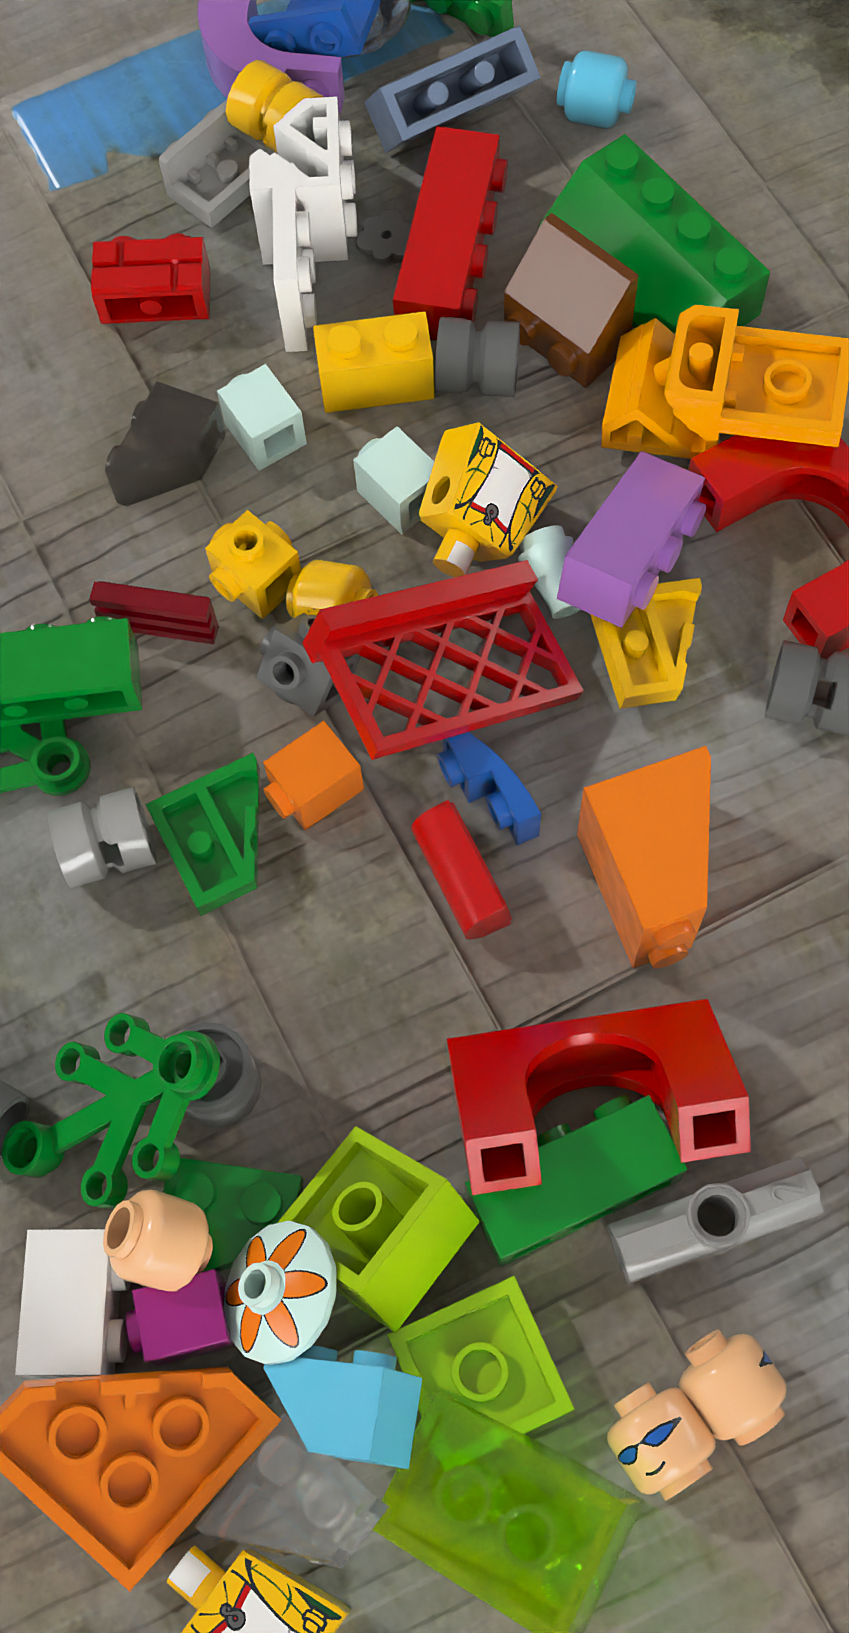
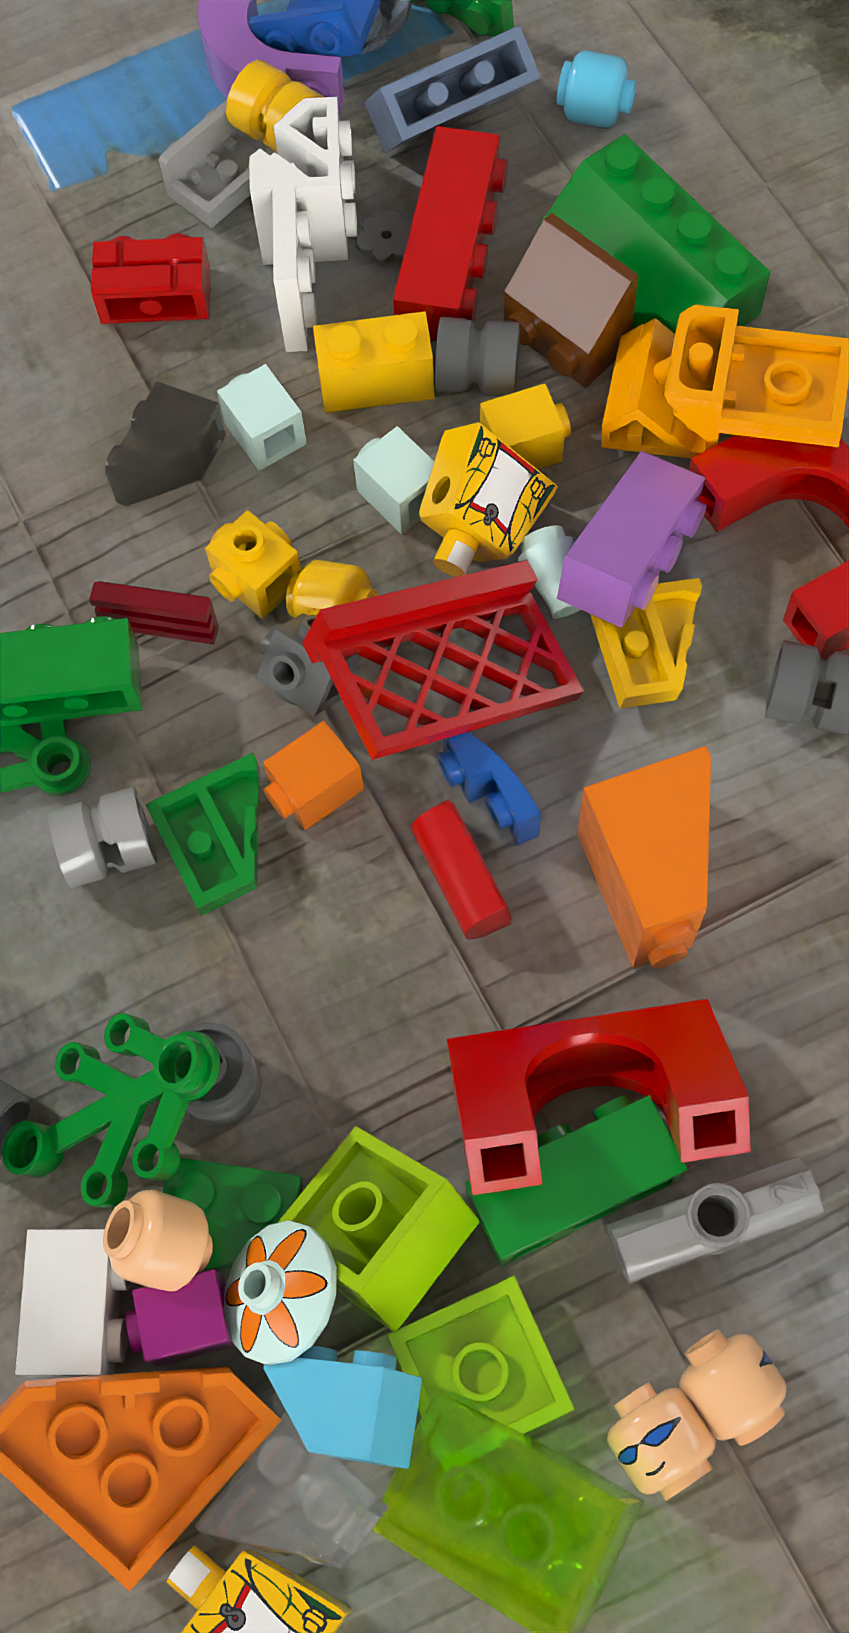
(529, 424): none -> yellow brick

